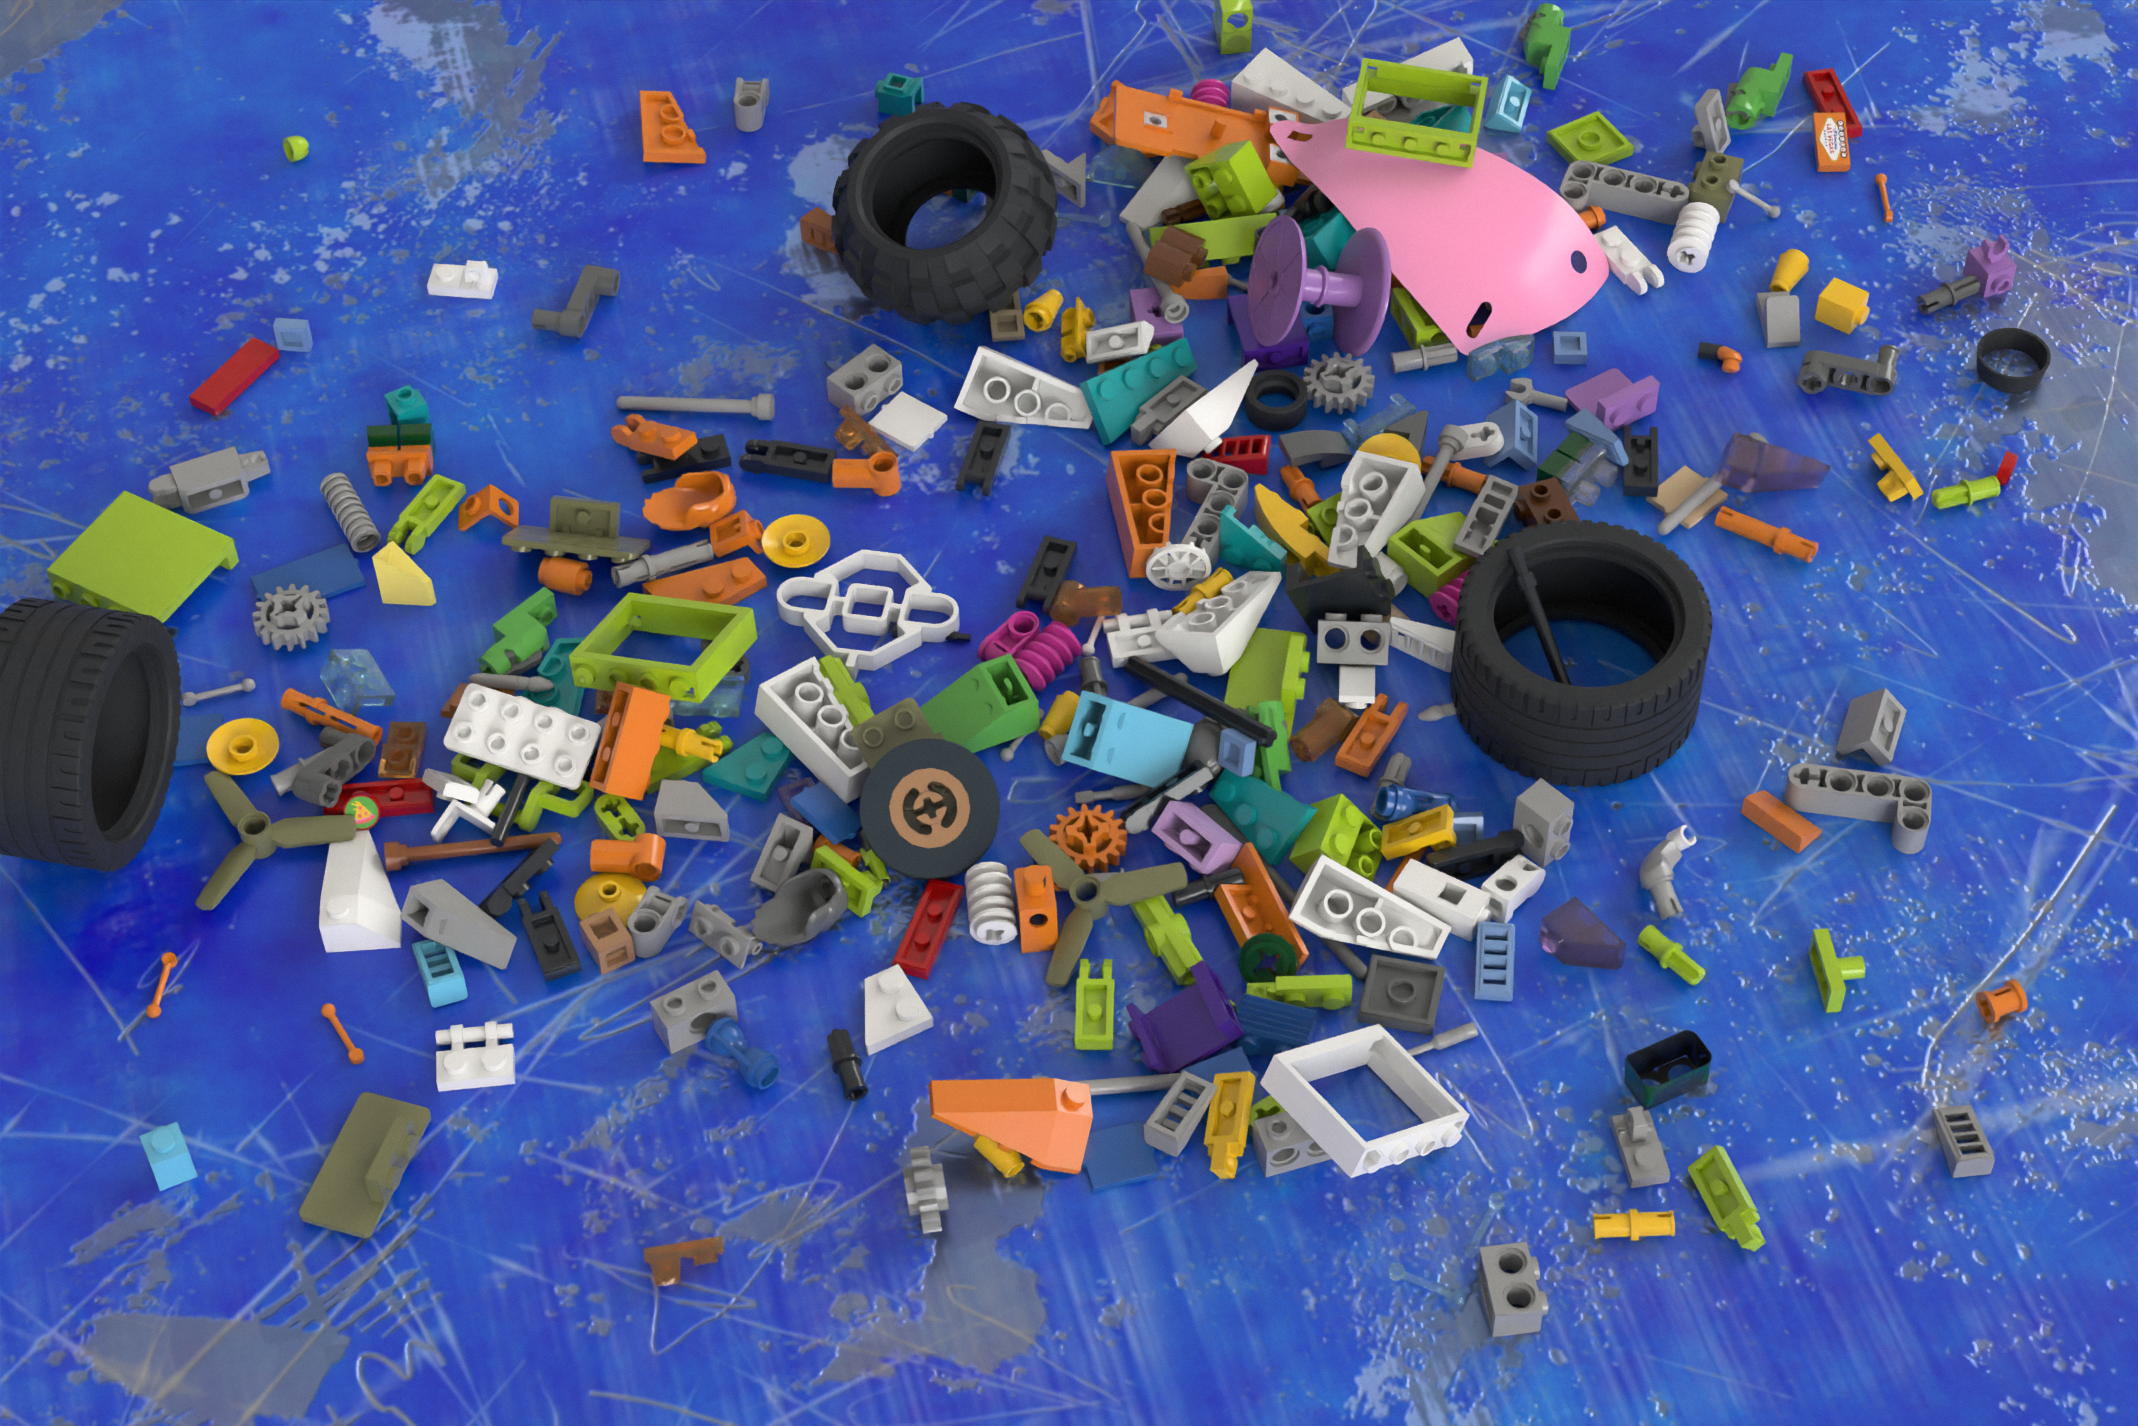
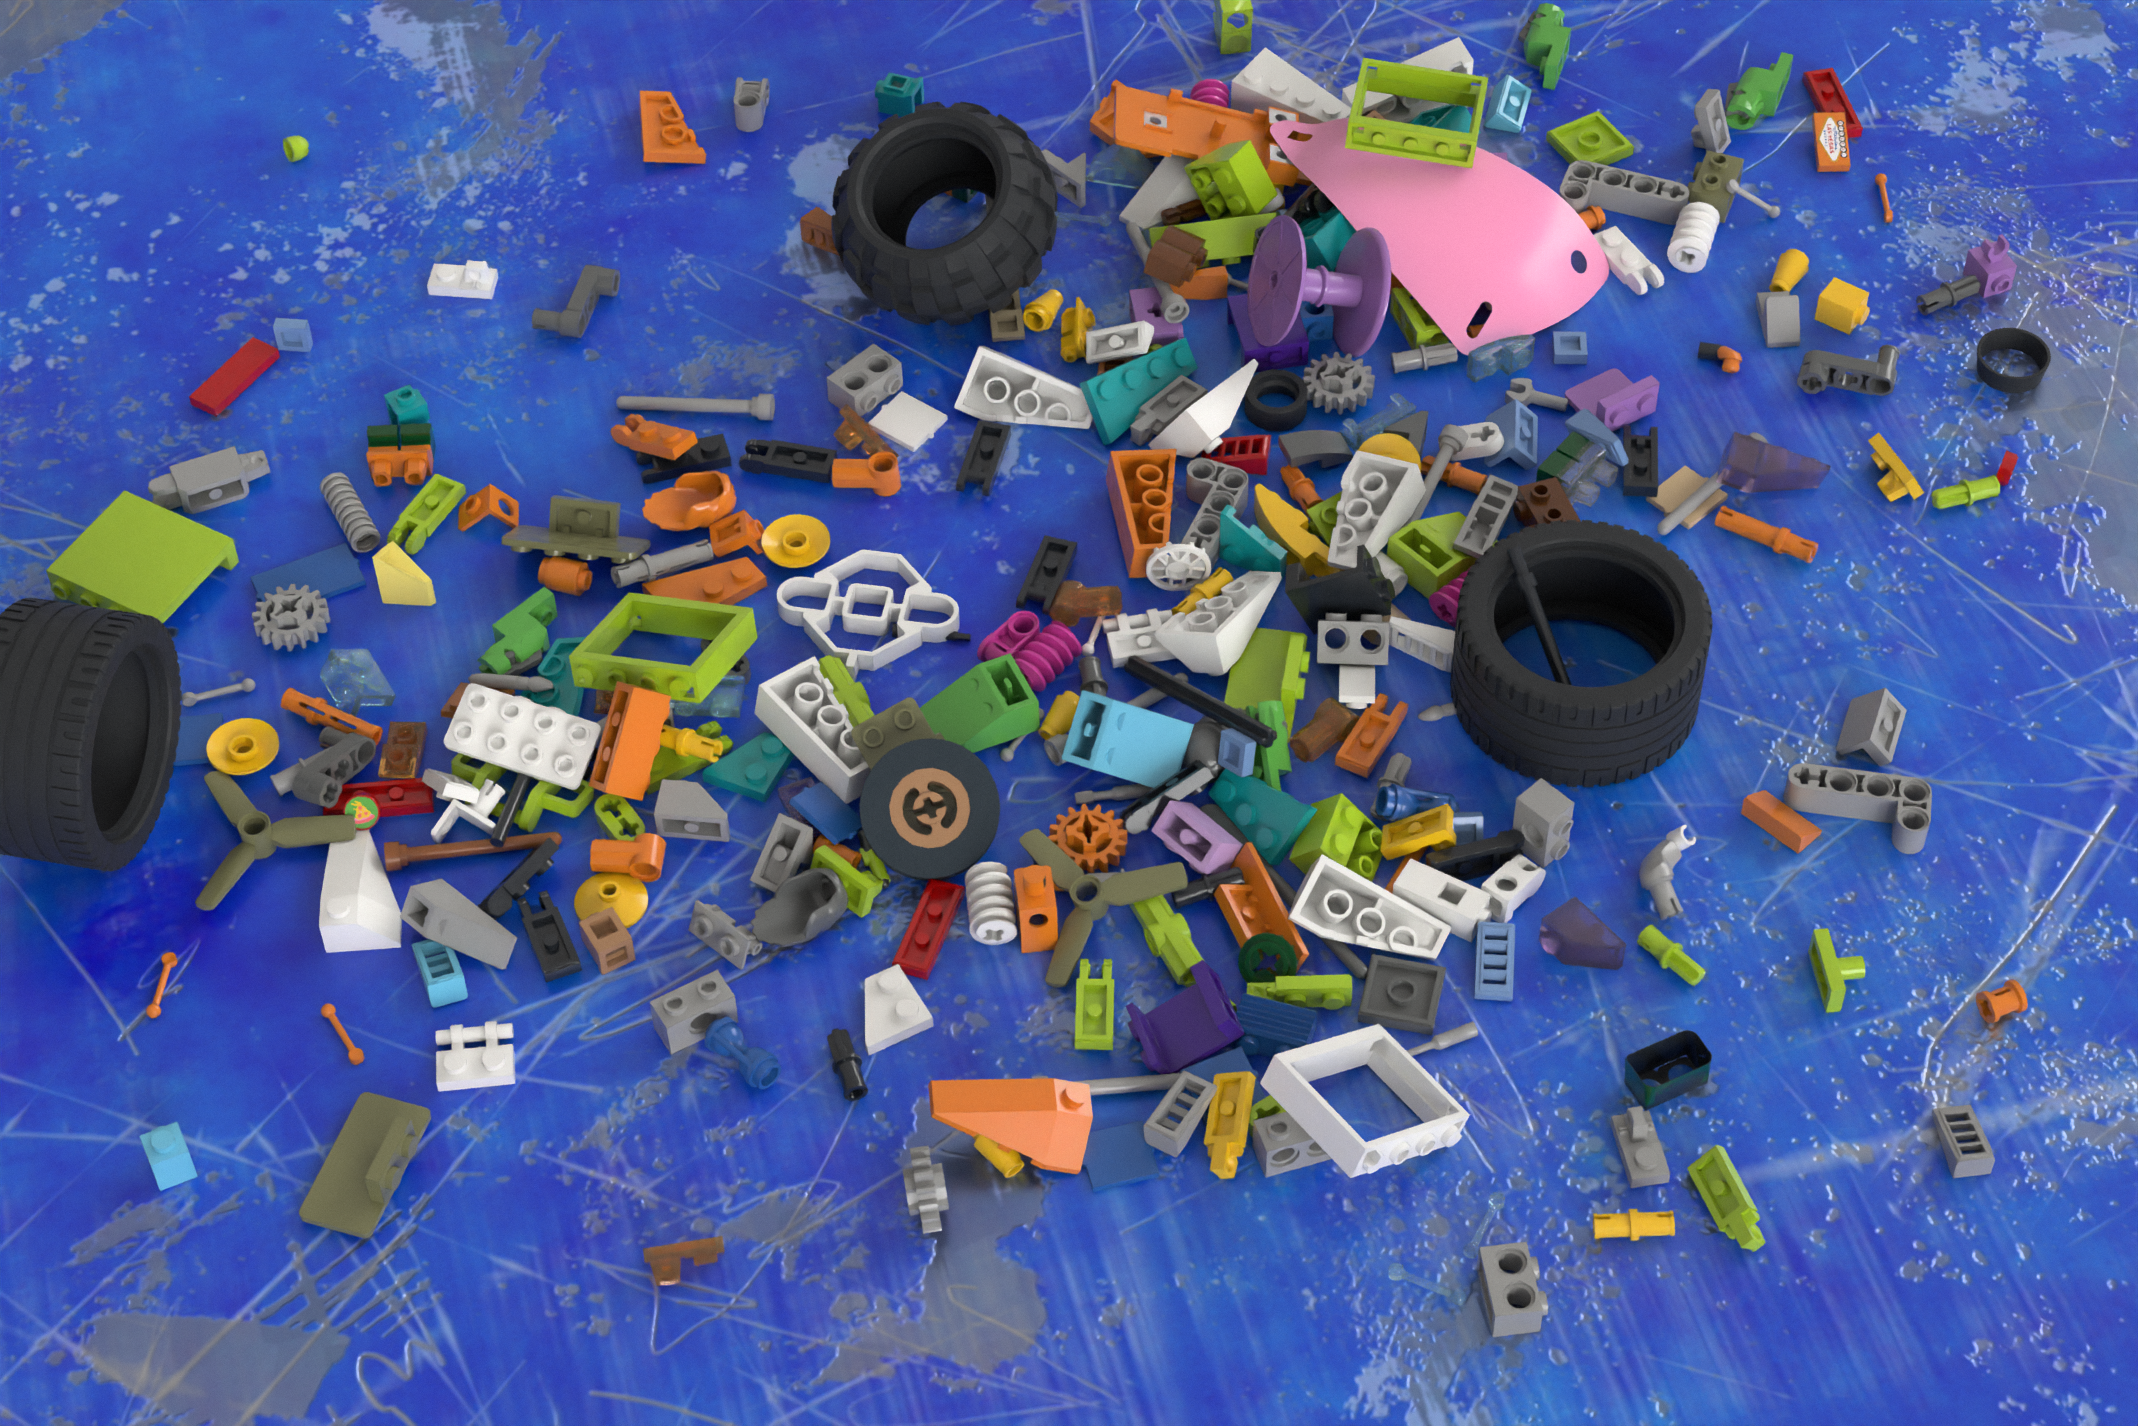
(655, 921): light grey piece -> none

